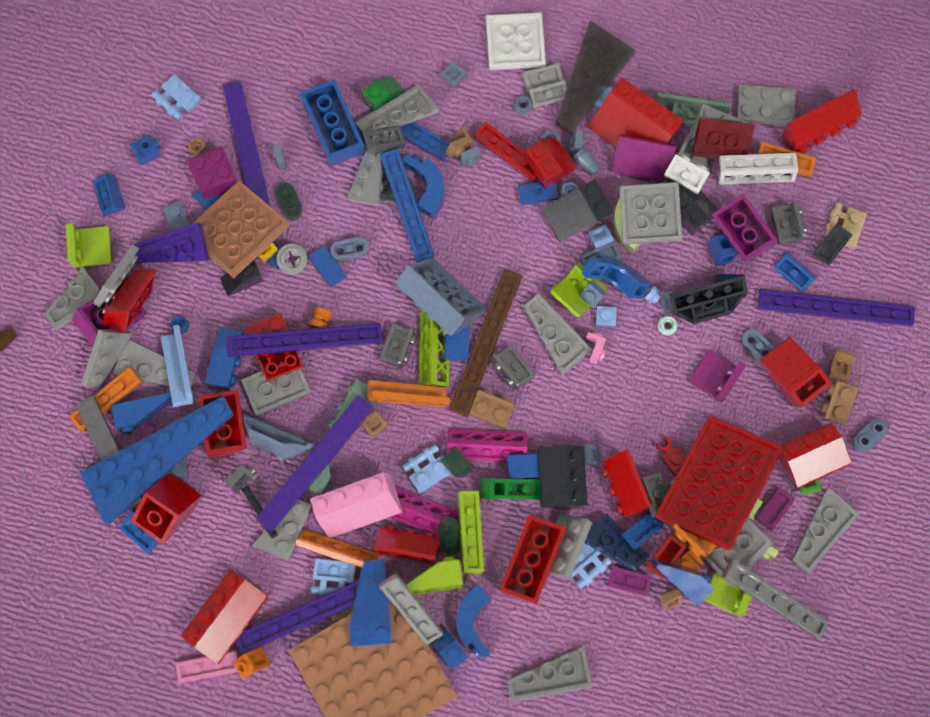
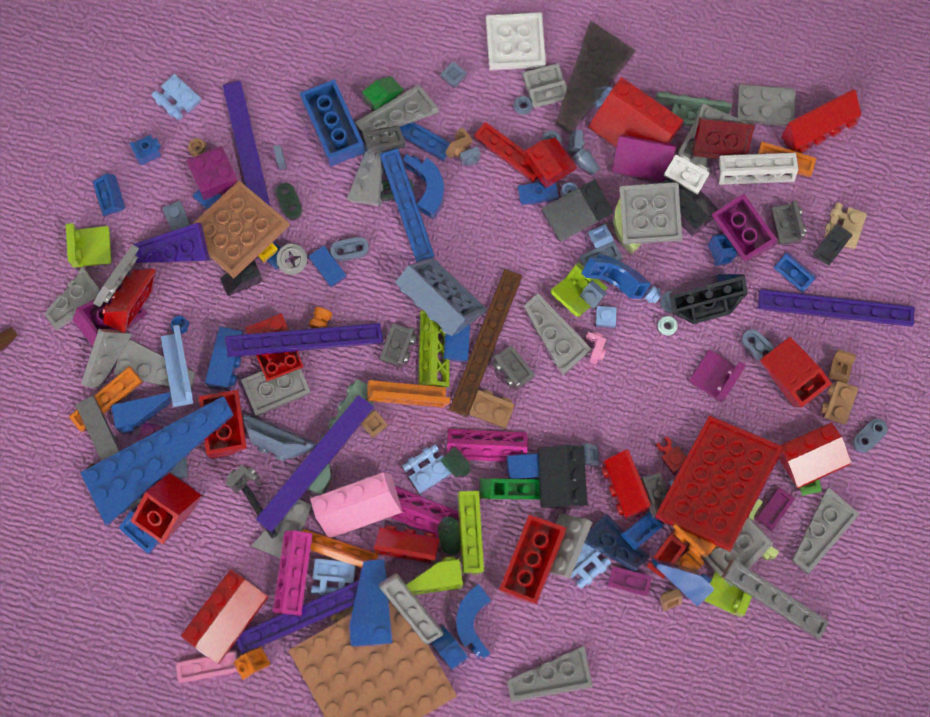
(292, 572): none -> dark pink fence

